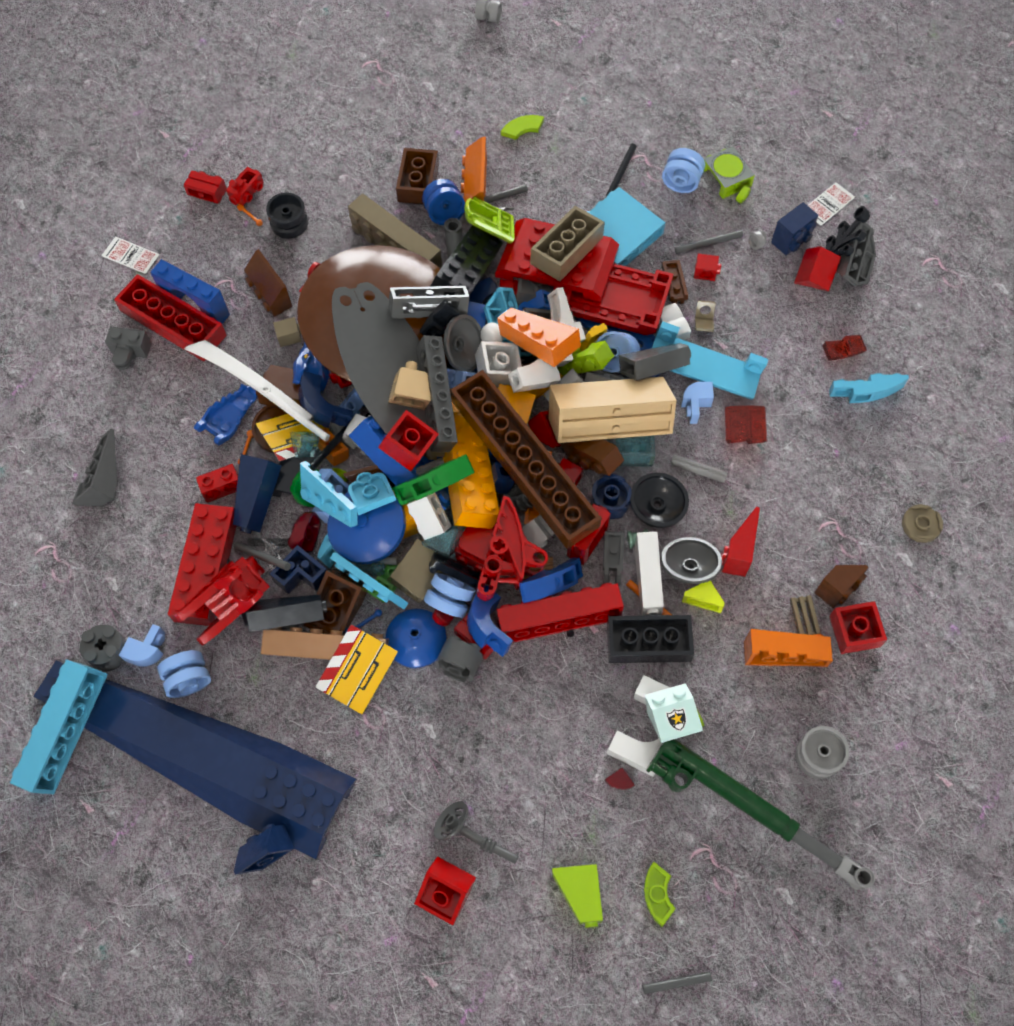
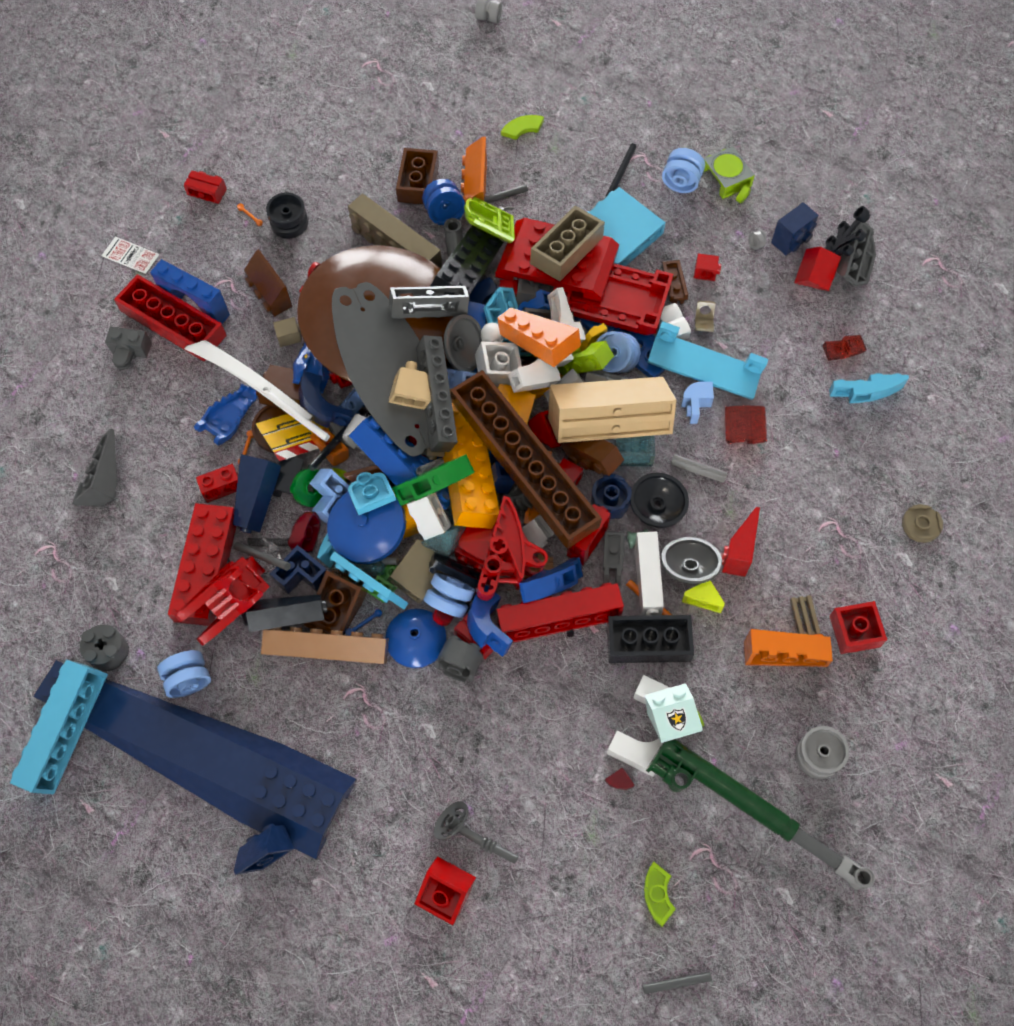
(145, 652): light blue brick -> none
(244, 186): red brick -> none
(304, 443): clear light blue slope -> none
(325, 497): medium azure wing -> none
(356, 669): yellow sticker -> none
(408, 440): red brick -> none
(438, 319): black slope -> none
(581, 892): lime slope -> none
(654, 361): dark grey slope -> none
(707, 242): dark grey bar -> none
(830, 202): white sticker -> none
(841, 583): reddish brown slope -> none

